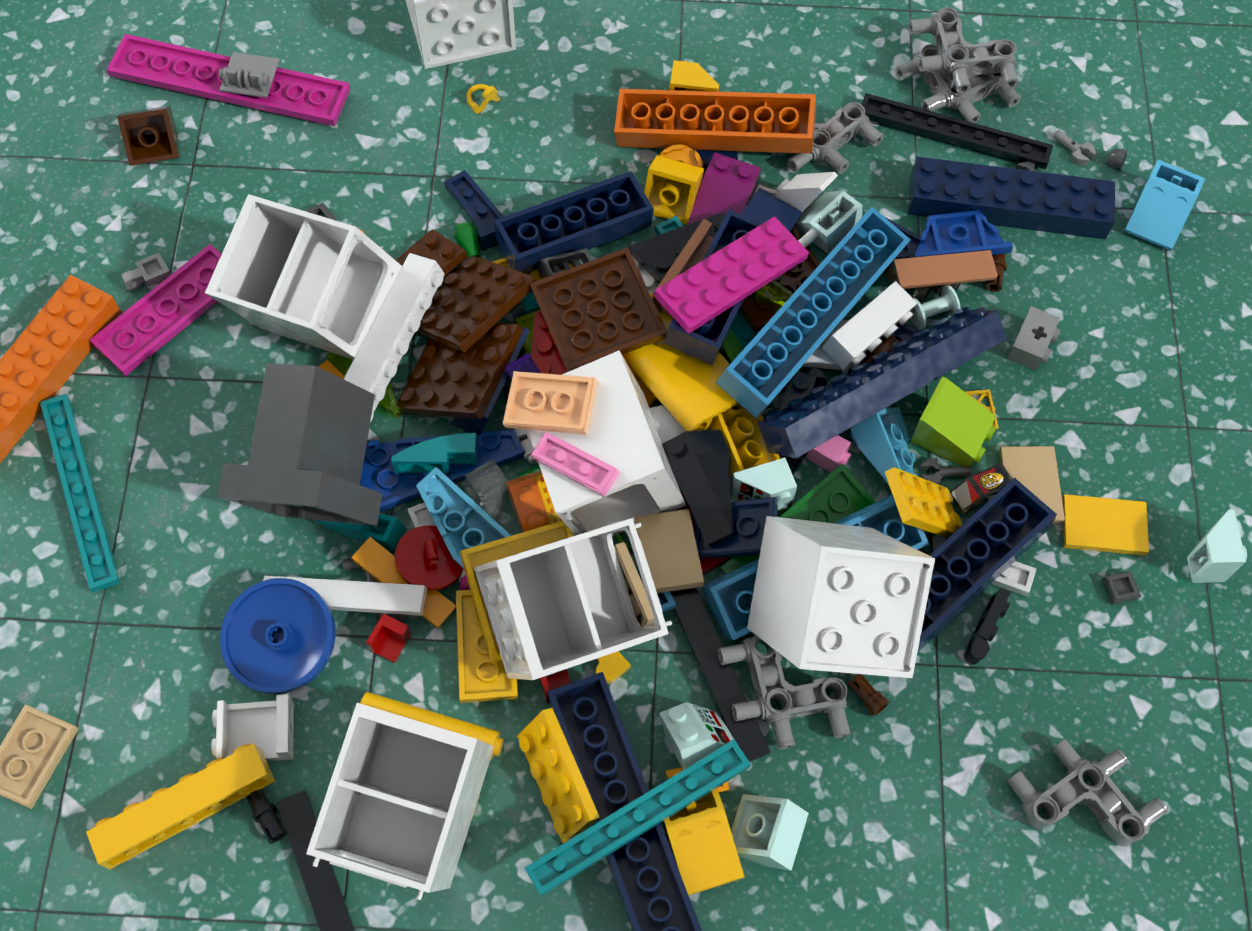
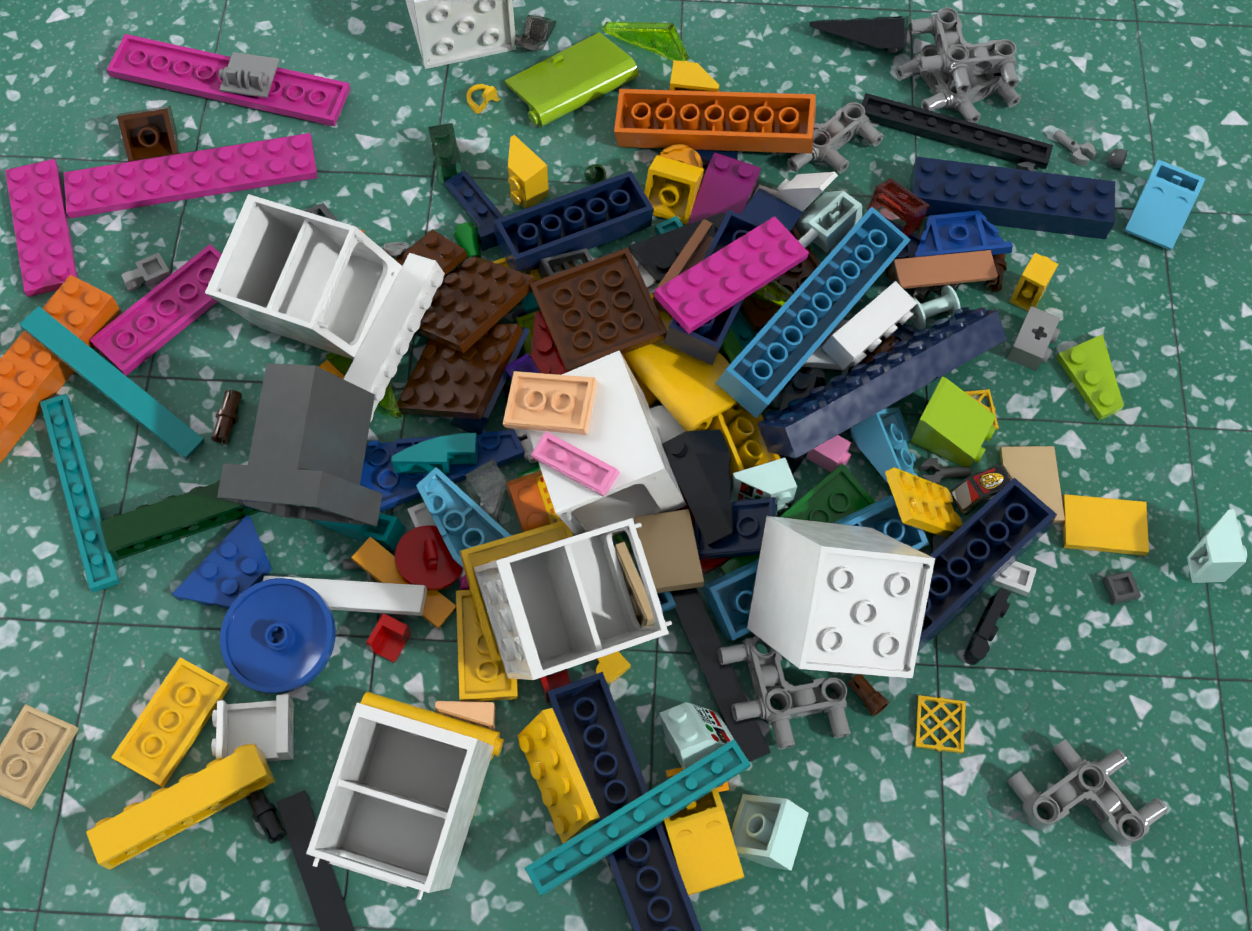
(41, 226): none -> dark pink plate
(112, 383): none -> teal tile
(169, 521): none -> dark green brick
(171, 722): none -> yellow plate
(189, 175): none -> dark pink plate
(226, 416): none -> reddish brown pin
(228, 569): none -> blue wing
(395, 248): none -> light grey piece
(445, 151): none -> clear green brick
(474, 712): none -> light nougat slope
(526, 175): none -> yellow slope
(535, 33): none -> clear smoke slope
(572, 78): none -> lime door
(595, 176): none -> dark green hinge
(654, 37): none -> clear neon green wing
(877, 32): none -> black wedge
(901, 203): none -> clear red panel
(941, 704): none -> yellow window
(1033, 282): none -> yellow brick
(1093, 376): none -> lime wing

